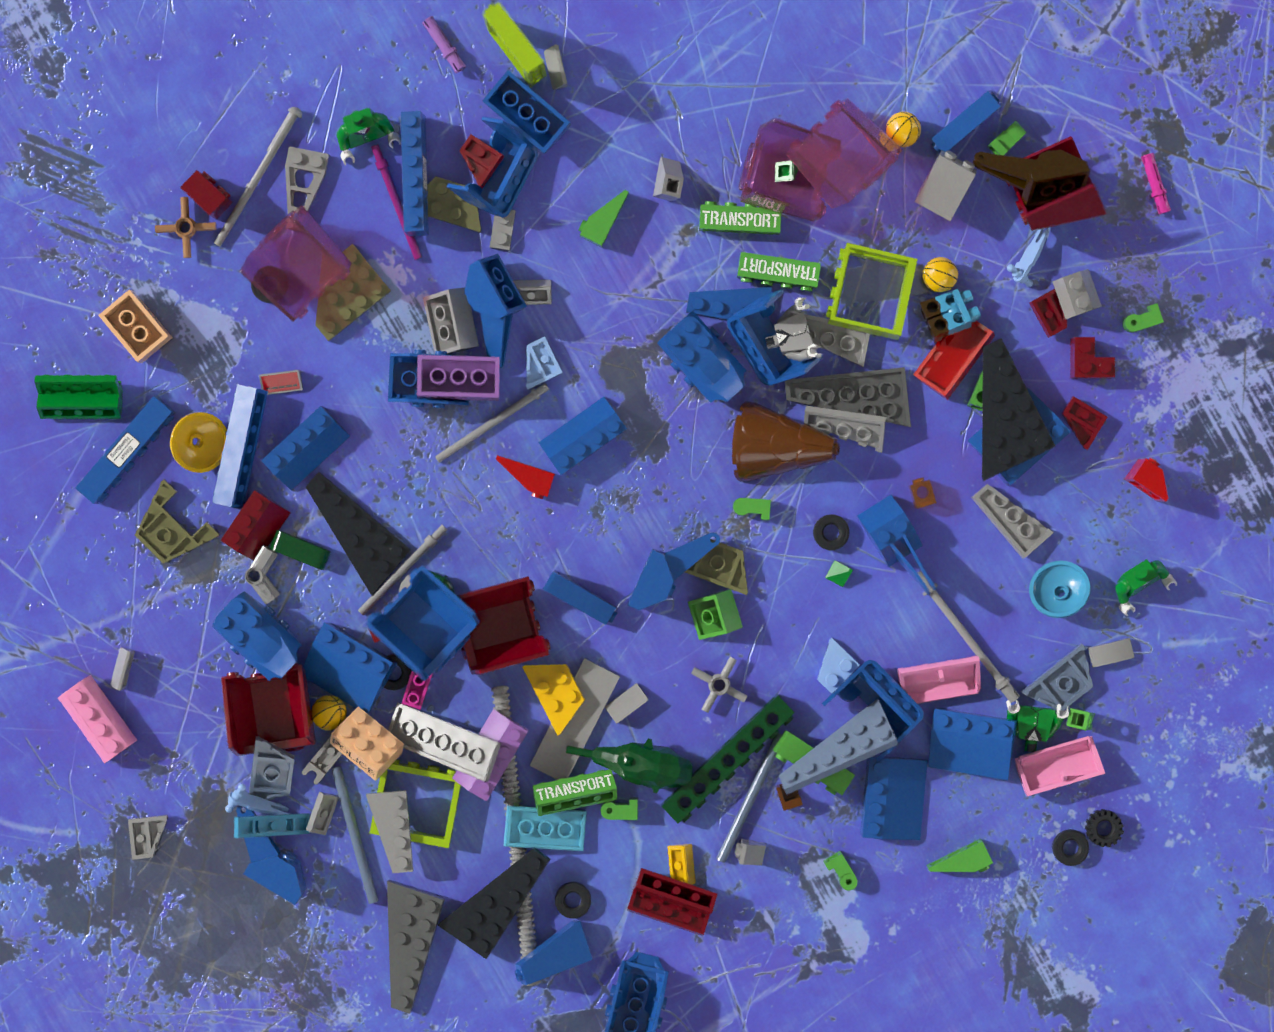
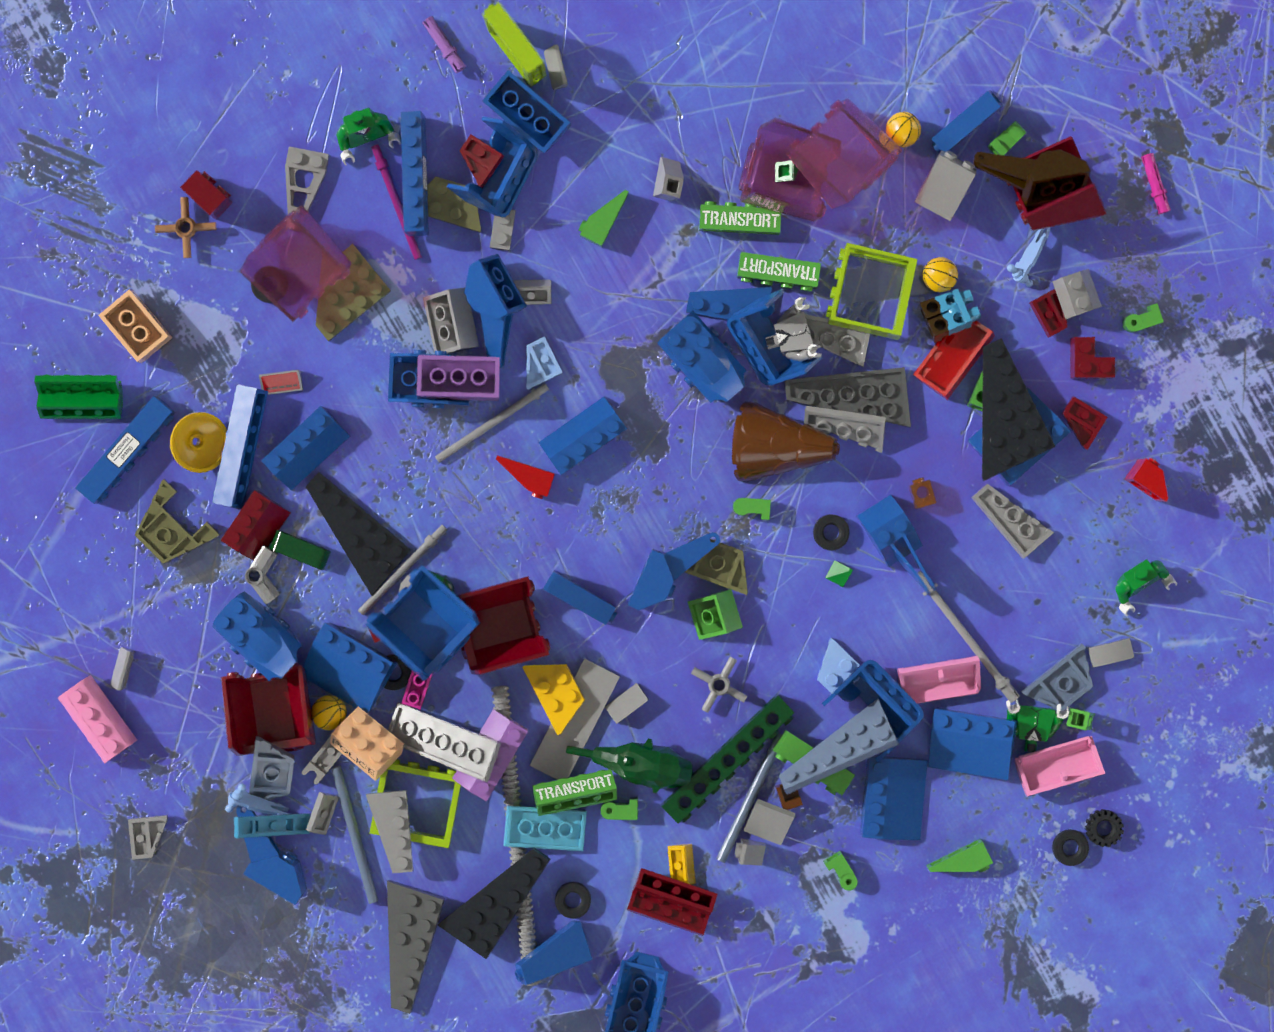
(294, 112): light grey bar -> none
(769, 822): none -> light grey tile
(1058, 578): dark azure dish -> none

